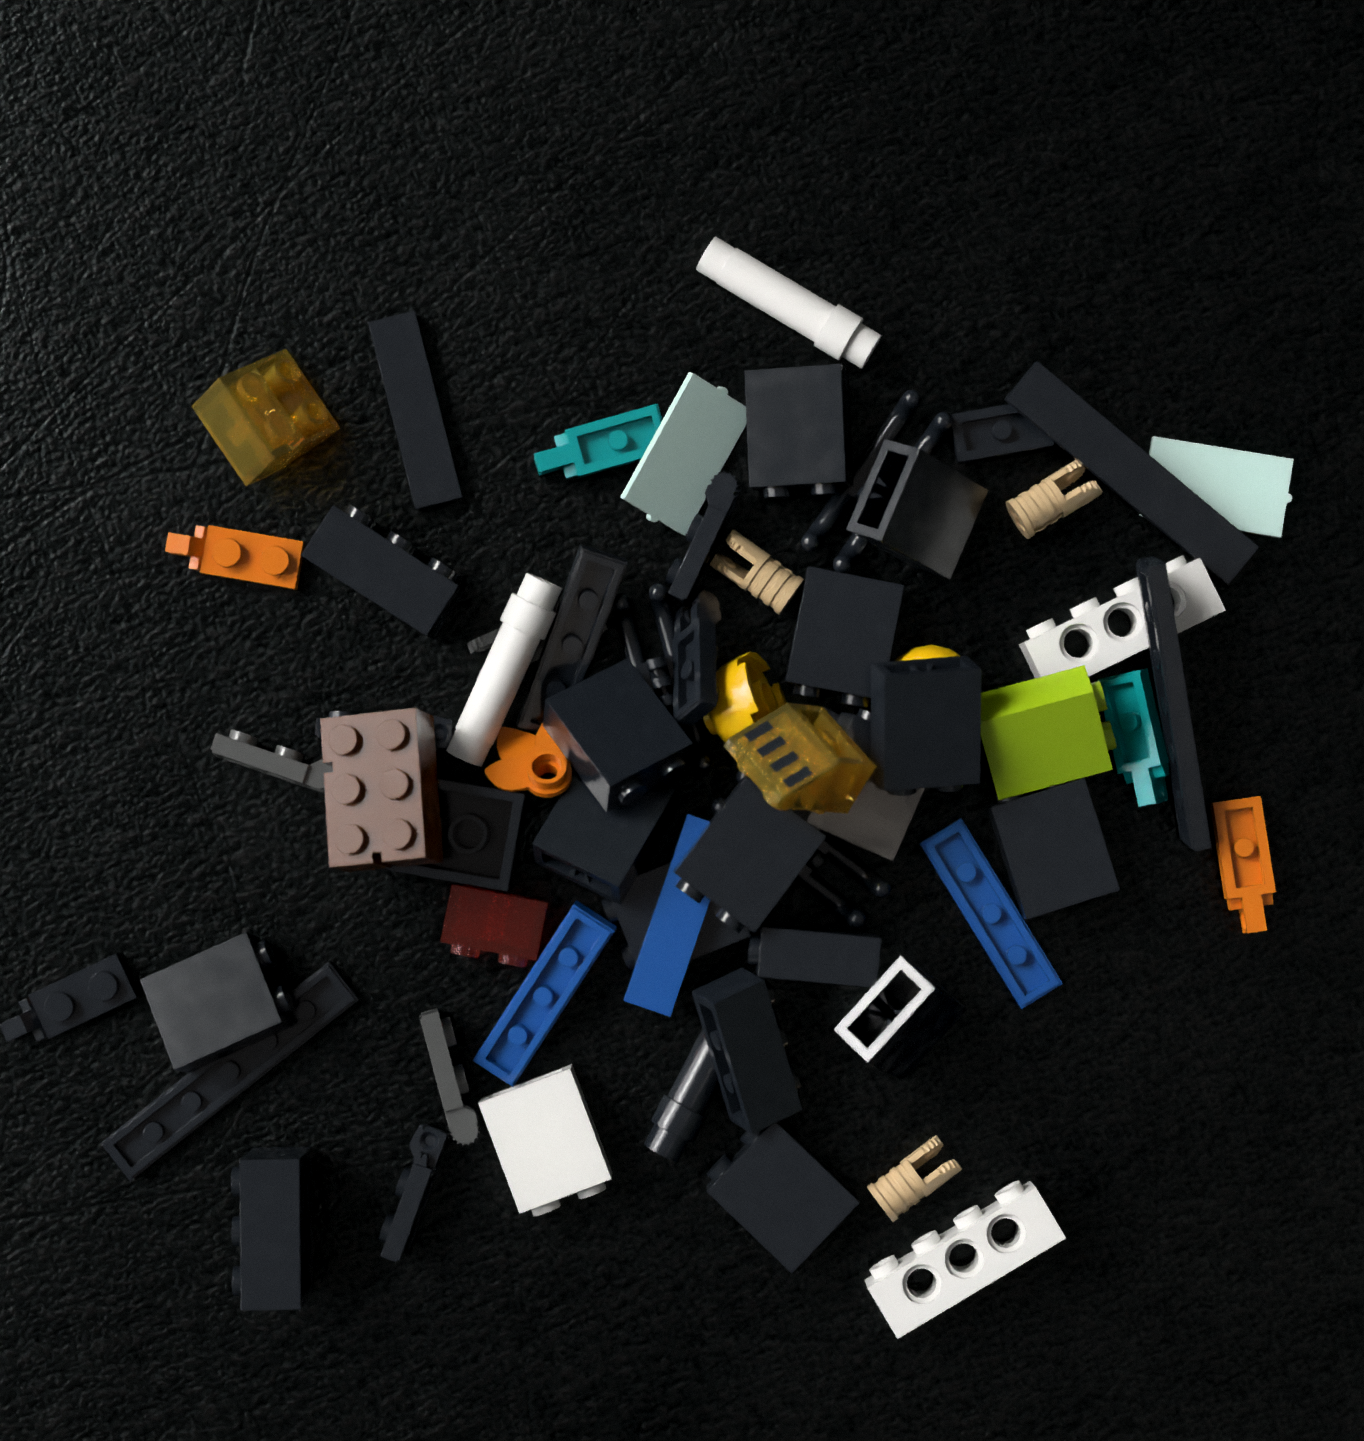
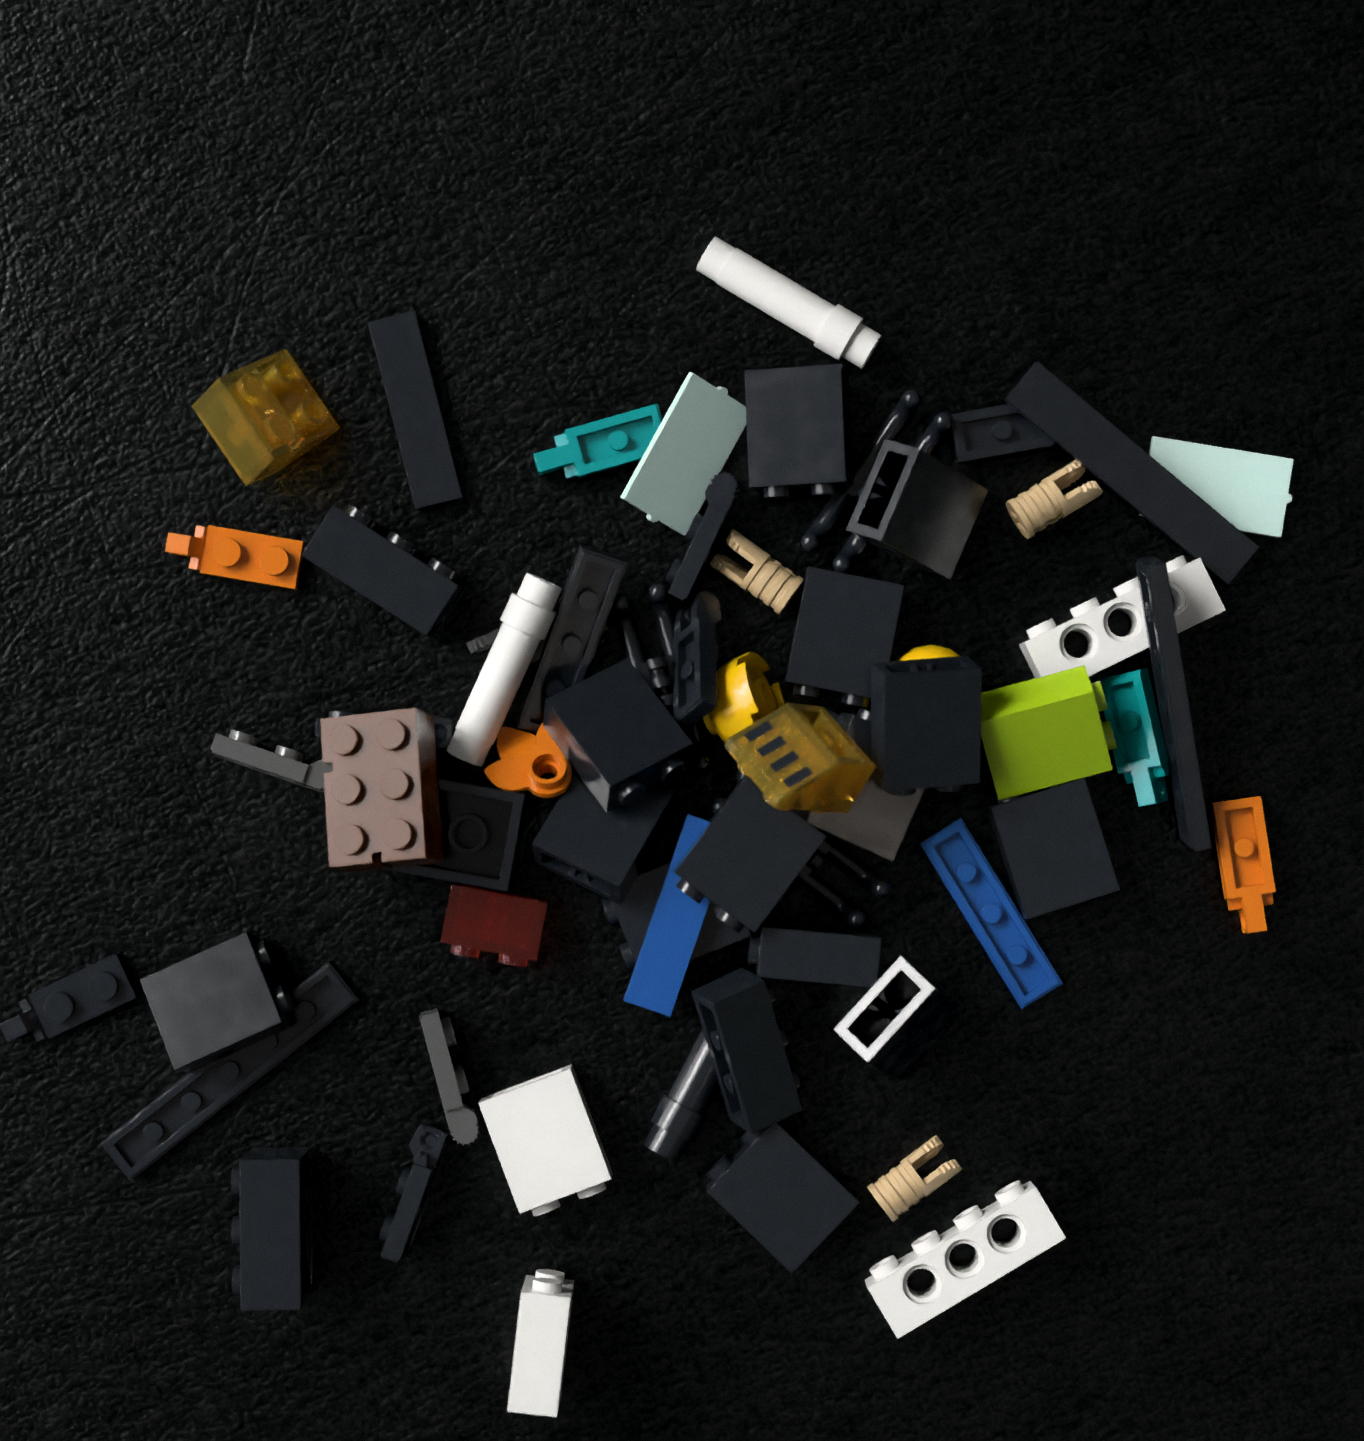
(541, 1343): none -> white brick
(544, 993): blue tile -> none

